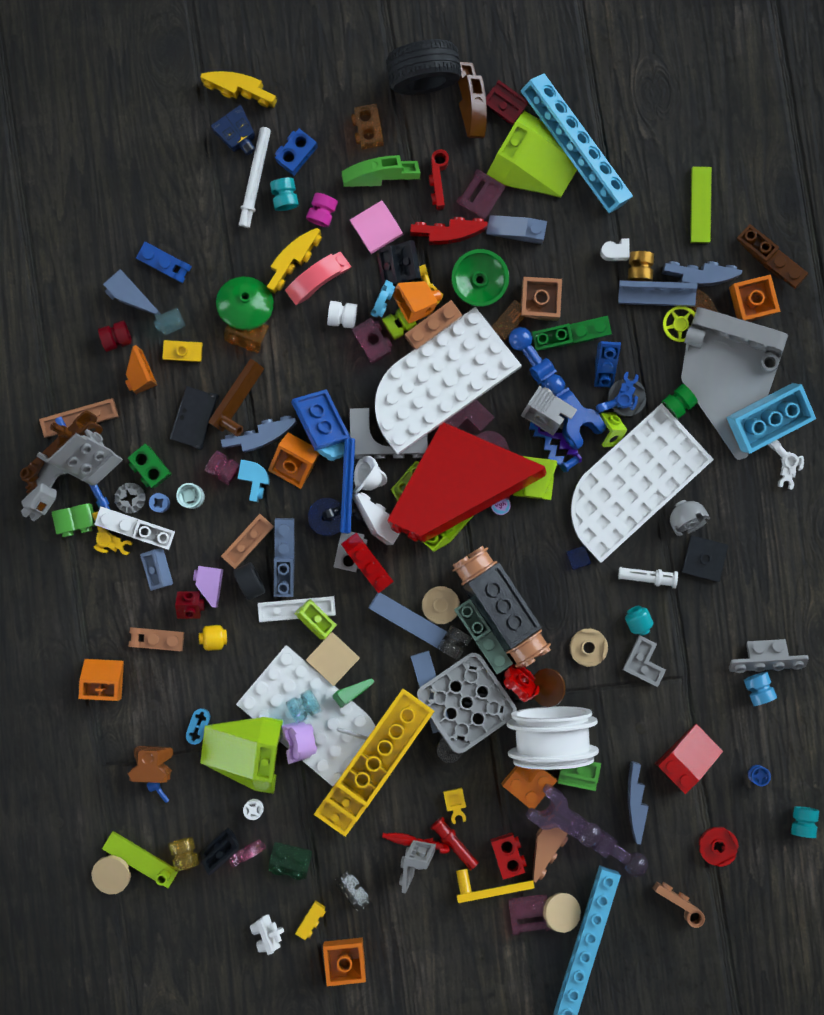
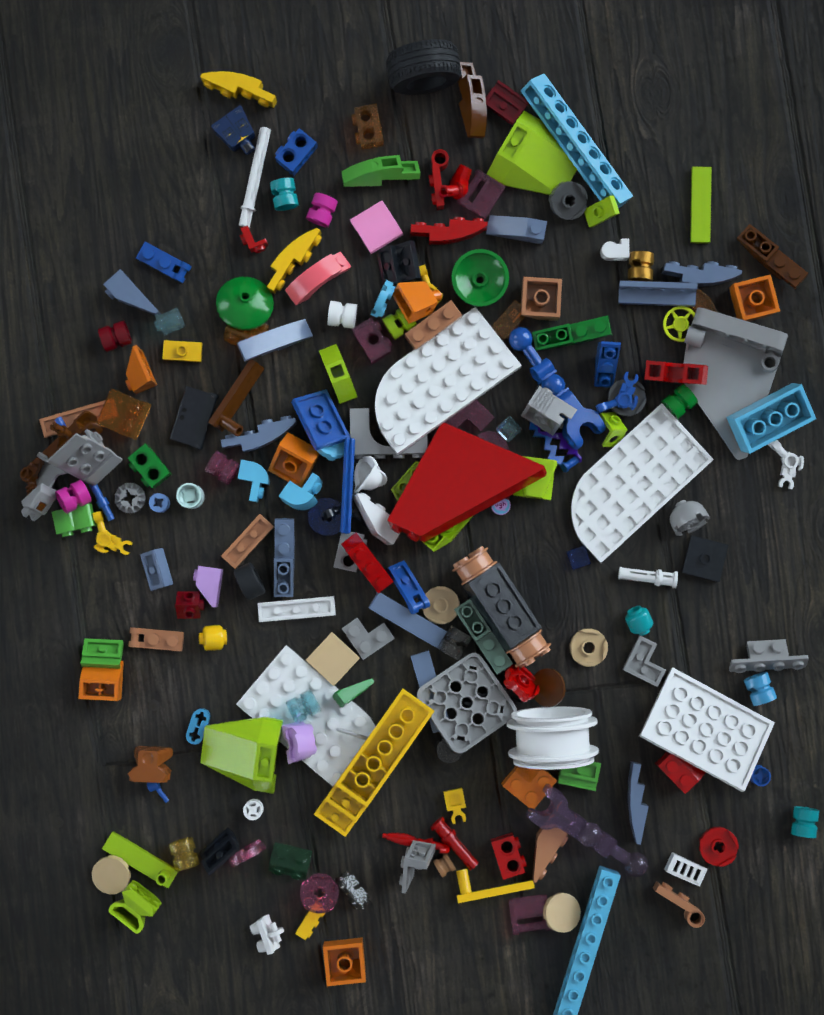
(73, 496): none -> dark pink wheel
(102, 653): none -> bright green plate
(123, 414): none -> clear orange bracket
(134, 527): white slope -> none
(135, 906): none -> lime piece
(247, 238): none -> red bracket
(274, 339): none -> slope
(303, 497): none -> medium azure brick
(315, 619): lime slope -> none
(319, 904): none -> clear pink plate
(338, 373): none -> lime slope
(366, 642): none -> light grey plate
(408, 587): none -> blue plate
(444, 865): none -> medium nougat wheel
(459, 184): none -> red arm
(508, 429): none -> clear light blue slope
(564, 190): none -> dark grey plate
(601, 211): none -> lime plate
(672, 862): none -> white slope
(676, 372): none -> red arch
(707, 729): none -> white plate

